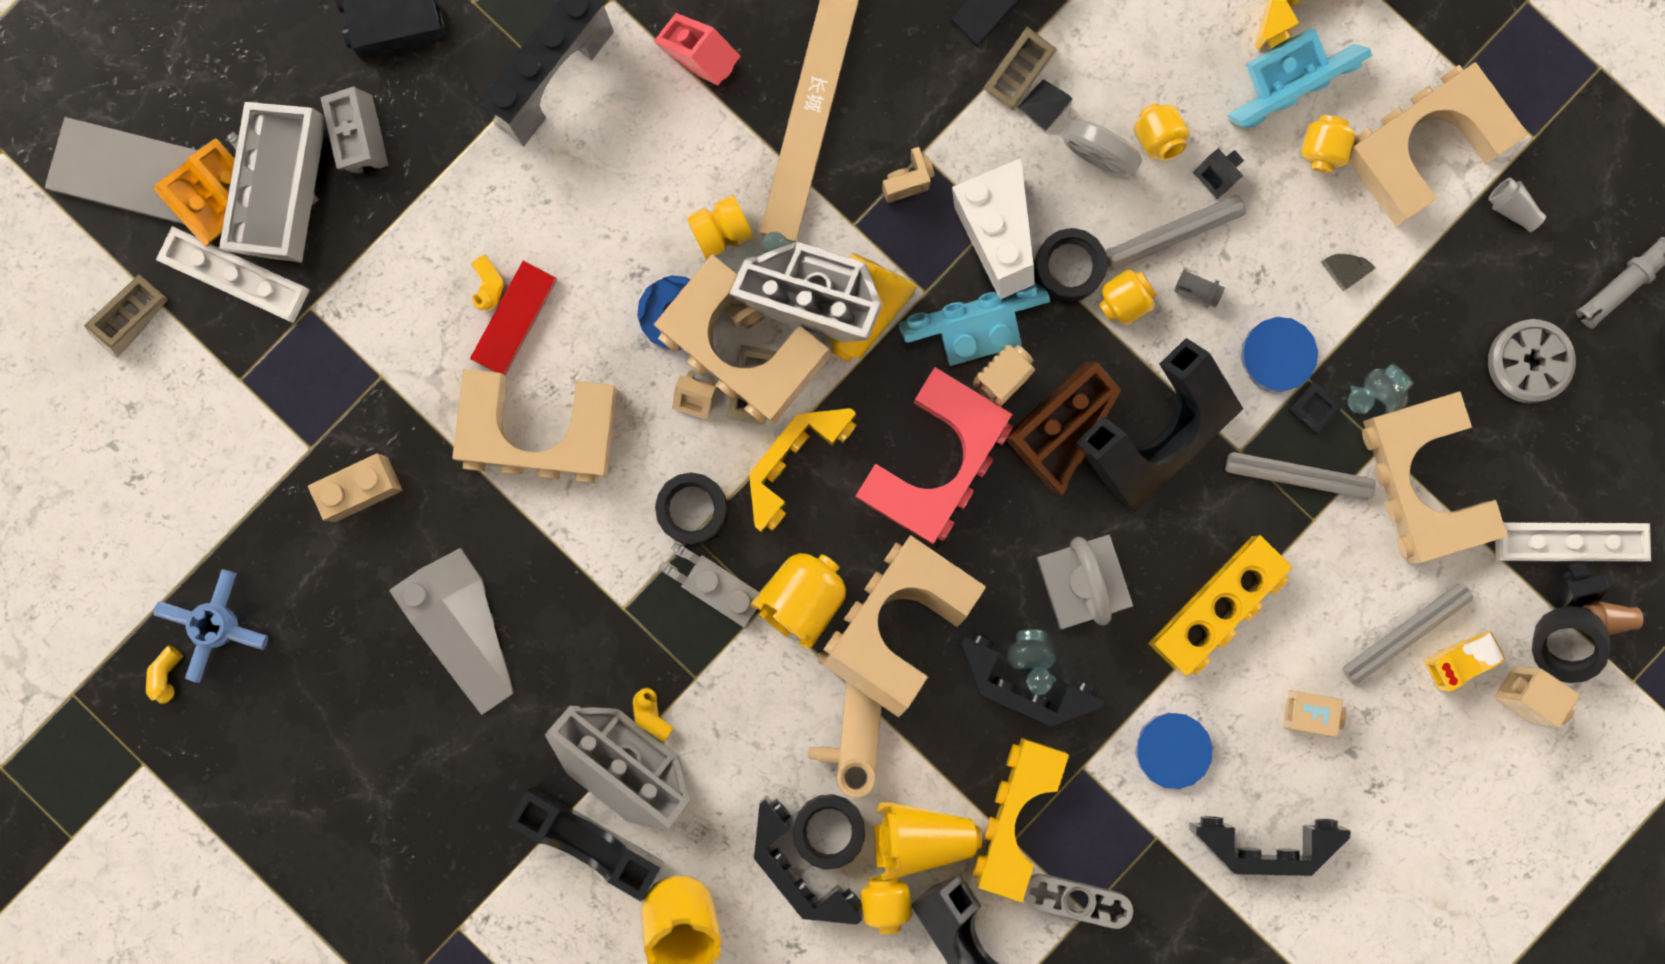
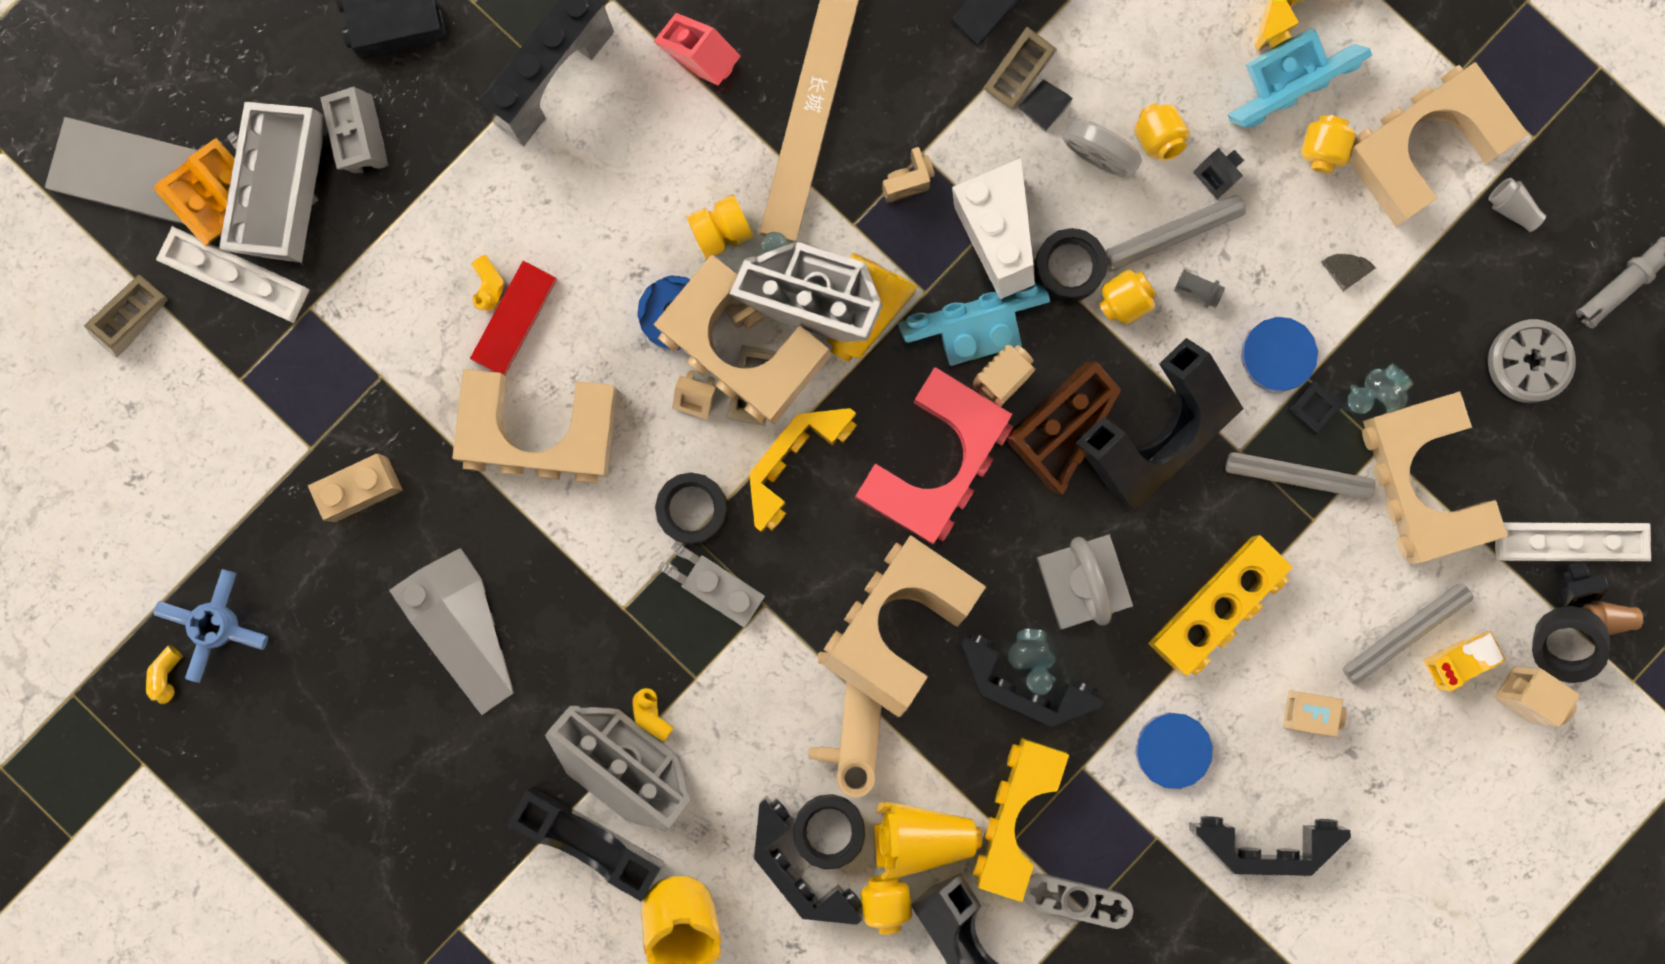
(802, 597): yellow cylinder -> none

